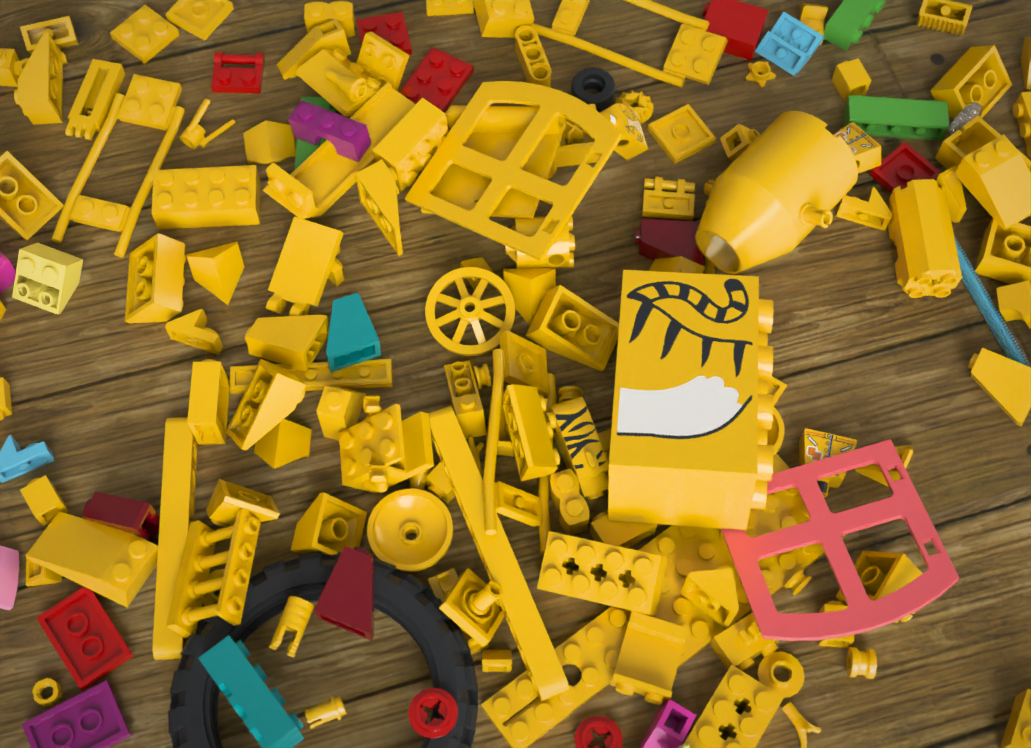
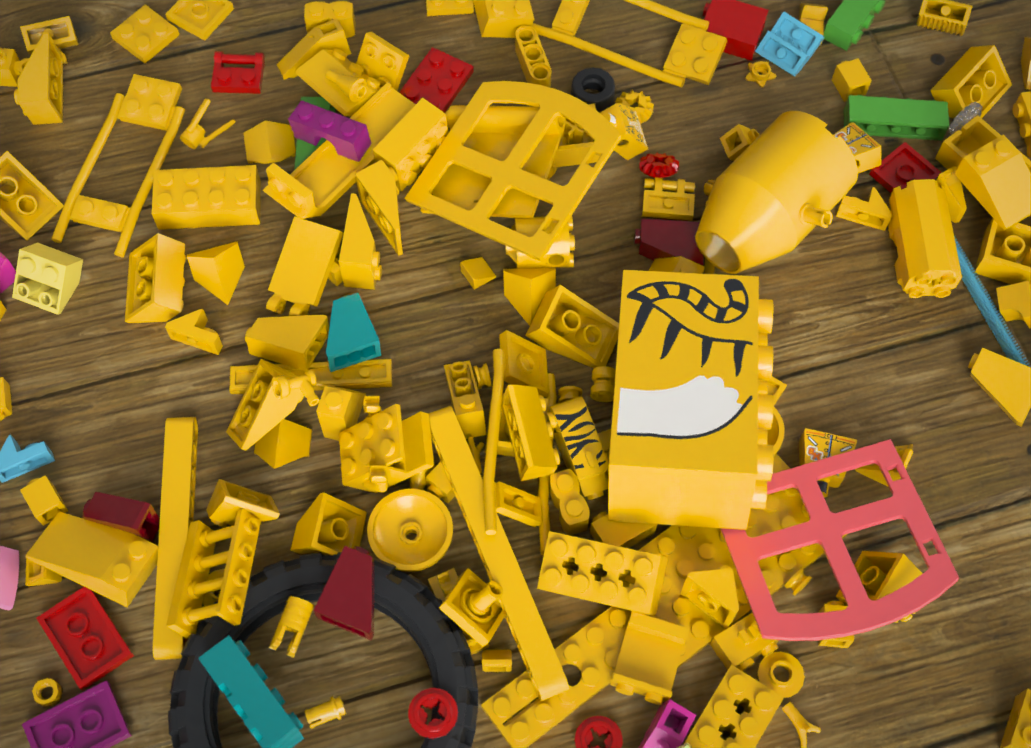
(95, 93): yellow hinge -> none
(209, 402): yellow window -> none
(282, 386): none -> yellow piece
(358, 253): none -> yellow slope
(388, 27): red plate -> none
(469, 317): yellow wheel -> none
(603, 384): none -> yellow wheel
(659, 165): none -> red gear
(681, 133): yellow tile -> none
(861, 663): yellow wheel -> none

